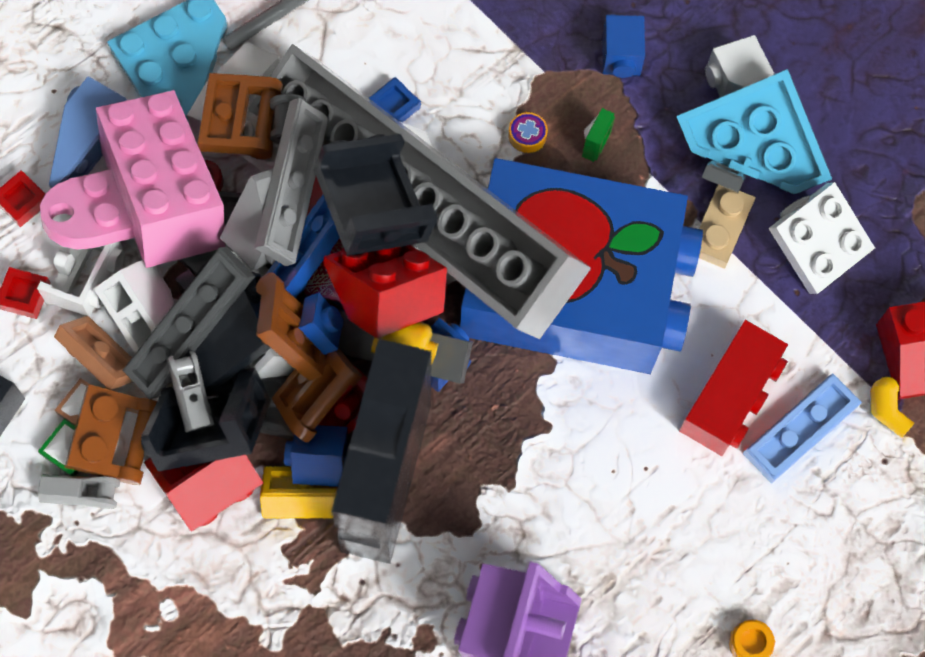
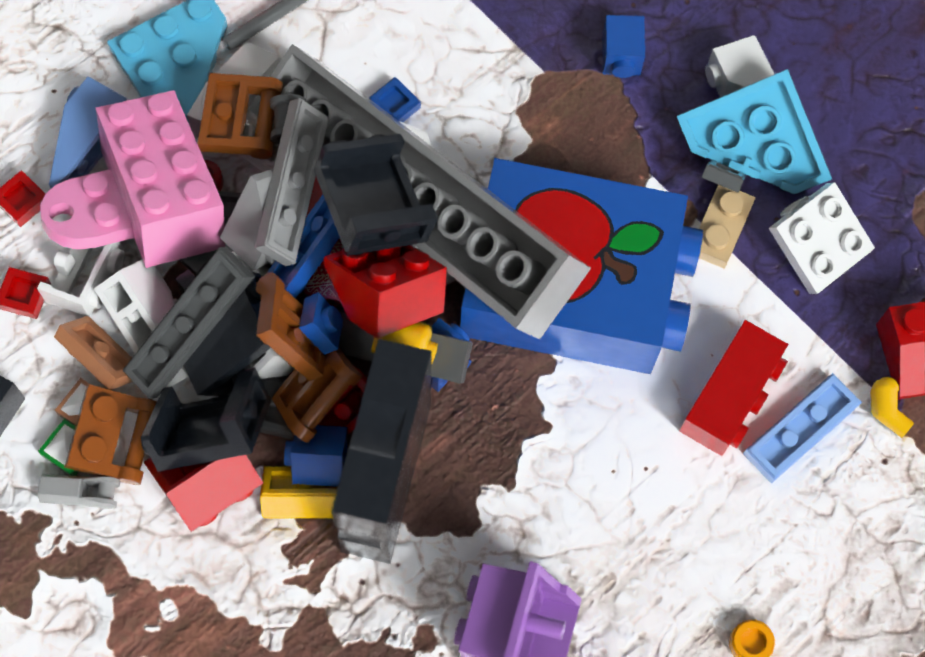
(192, 398): light grey bar -> none
(527, 132): tile -> none
(597, 134): green tile -> none

